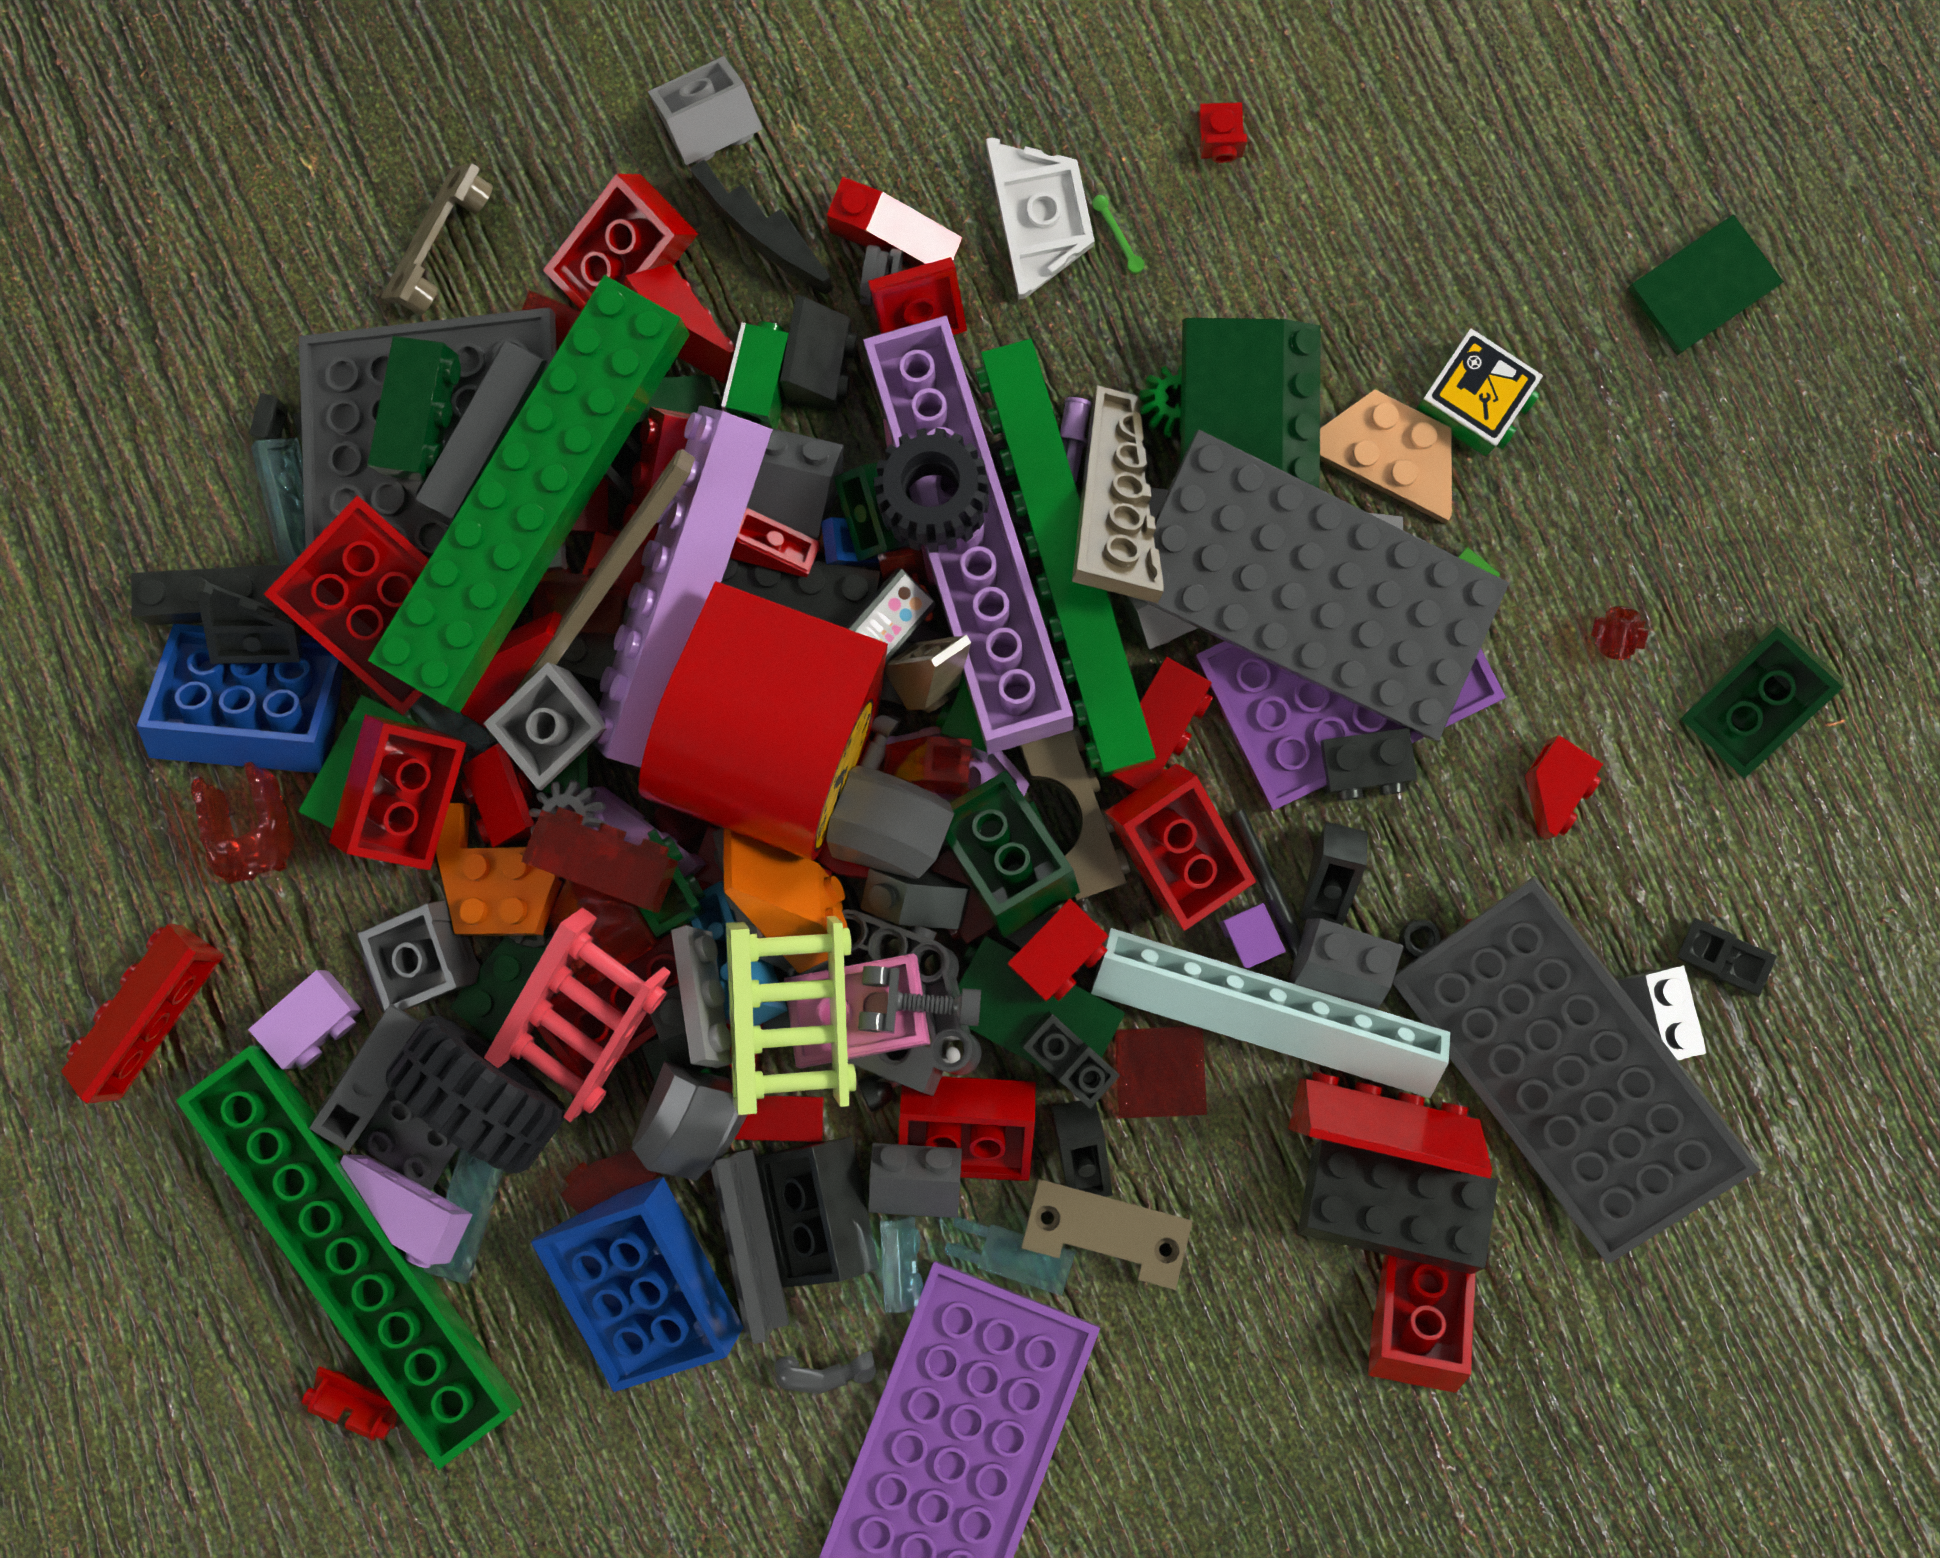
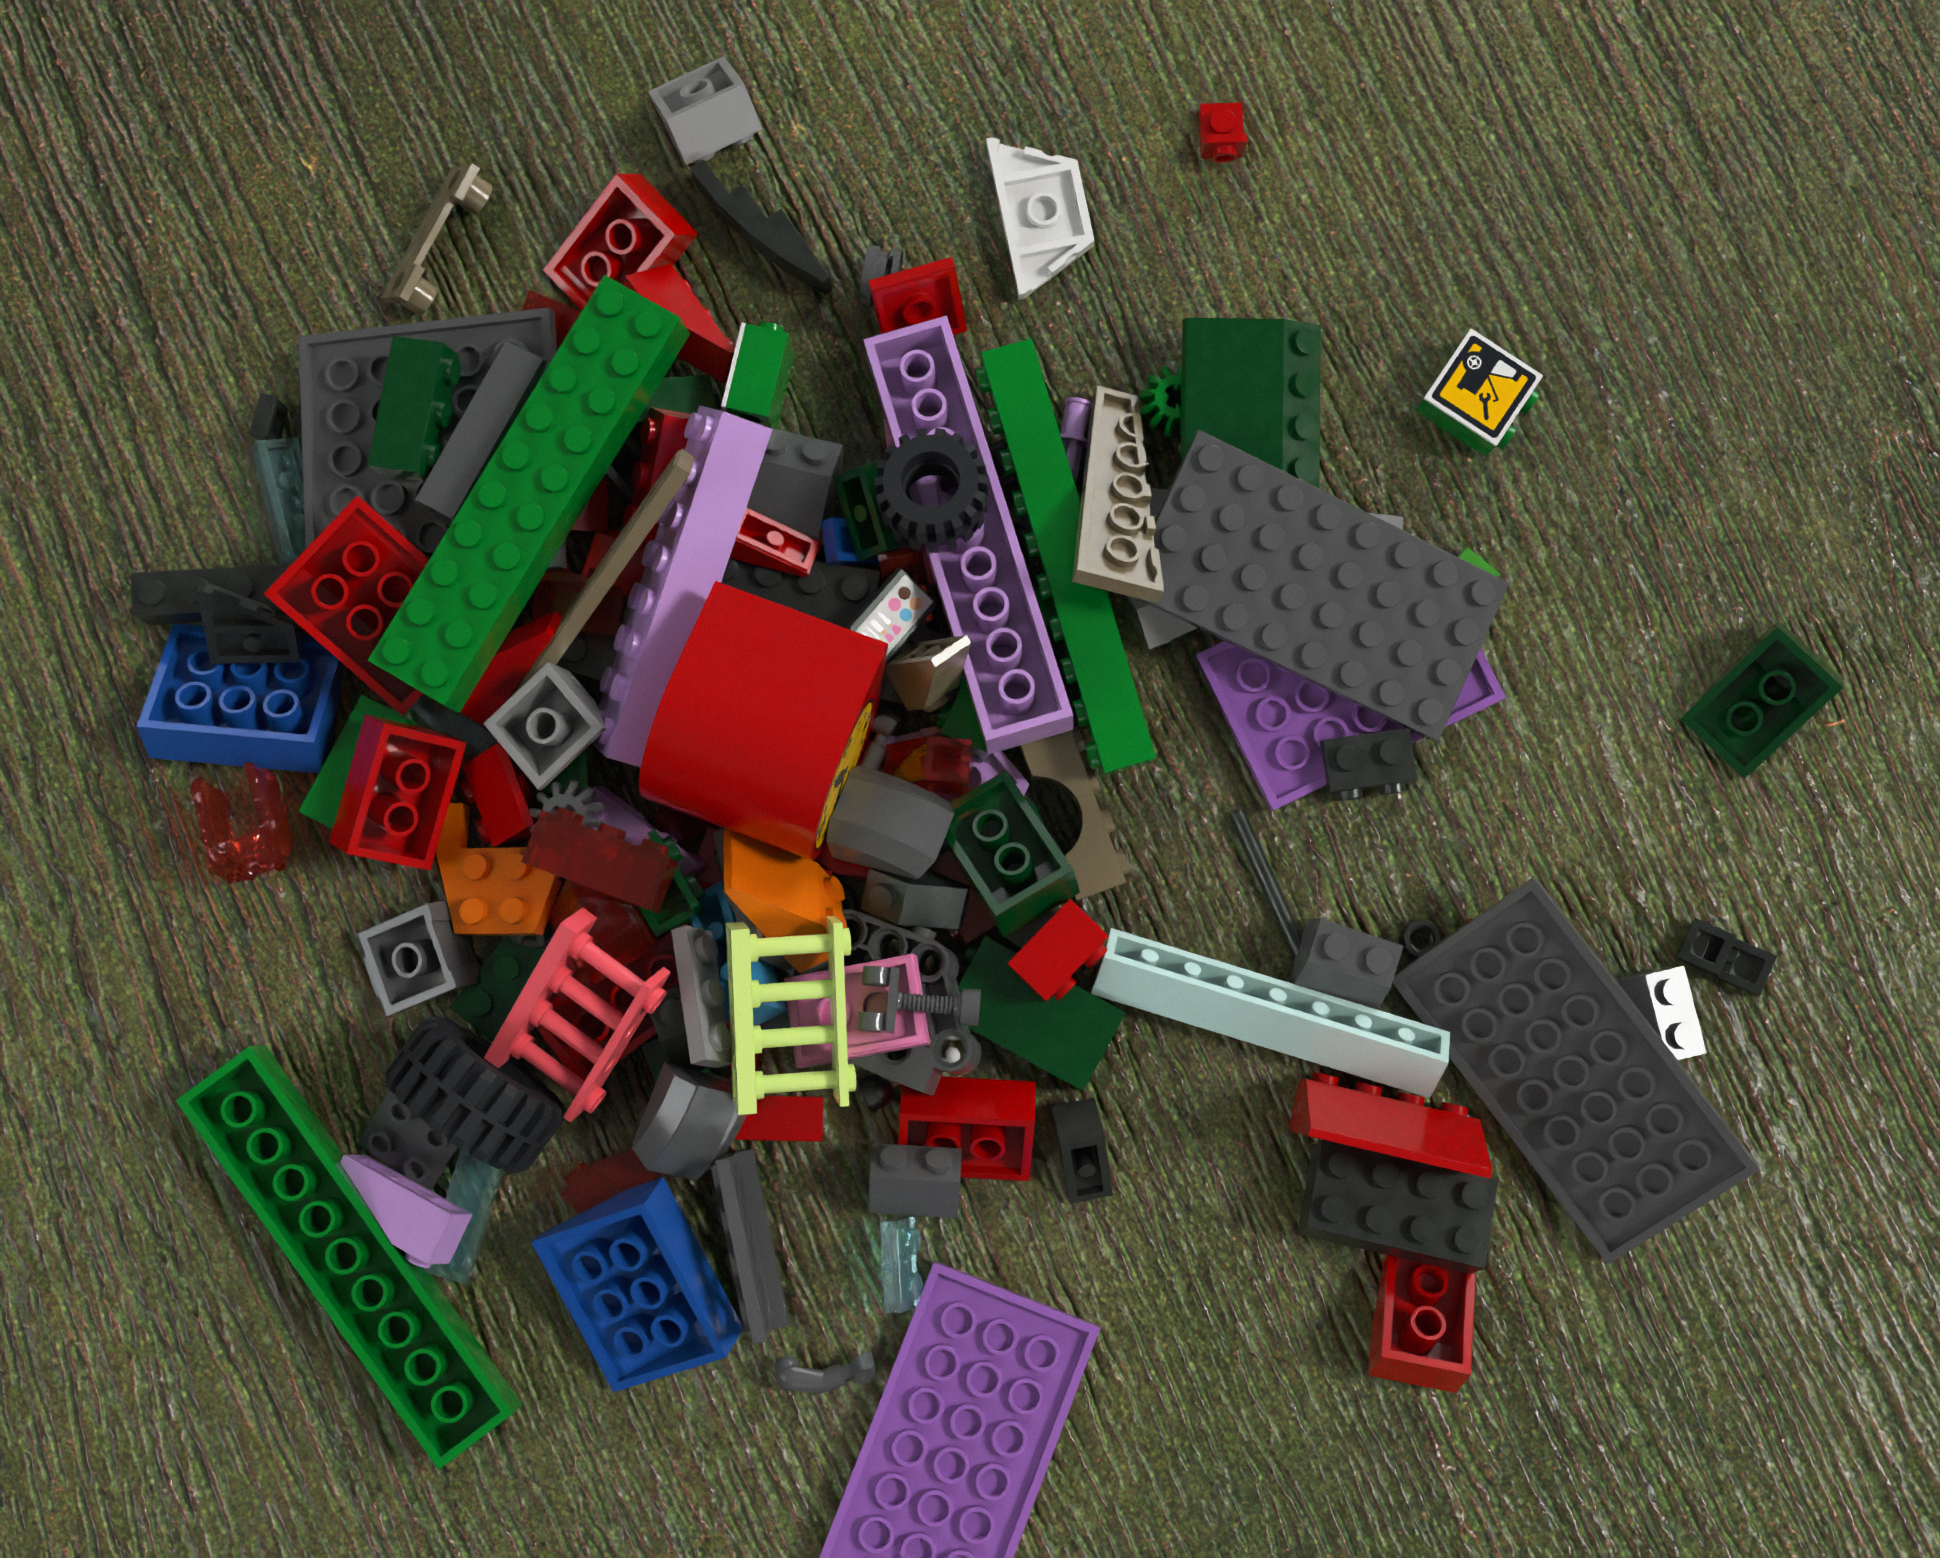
(140, 1014): red slope -> none
(306, 1020): lavender brick -> none
(336, 1392): red hinge -> none
(363, 1082): dark grey slope -> none
(817, 356): pearl dark grey slope -> none
(817, 1213): pearl dark grey slope -> none
(880, 220): slope -> none
(1006, 1258): clear light blue hinge -> none
(1069, 1059): pearl dark grey slope -> none
(1109, 1229): dark tan brick -> none
(1135, 263): bright green hinge -> none
(1160, 1072): clear red tile -> none
(1167, 709): red brick -> none
(1180, 846): red brick -> none
(1253, 935): medium lavender panel -> none
(1335, 873): pearl dark grey slope -> none
(1393, 452): light nougat wing -> none
(1557, 784): red slope -> none
(1620, 632): clear red gear -> none
(1705, 285): dark green tile -> none

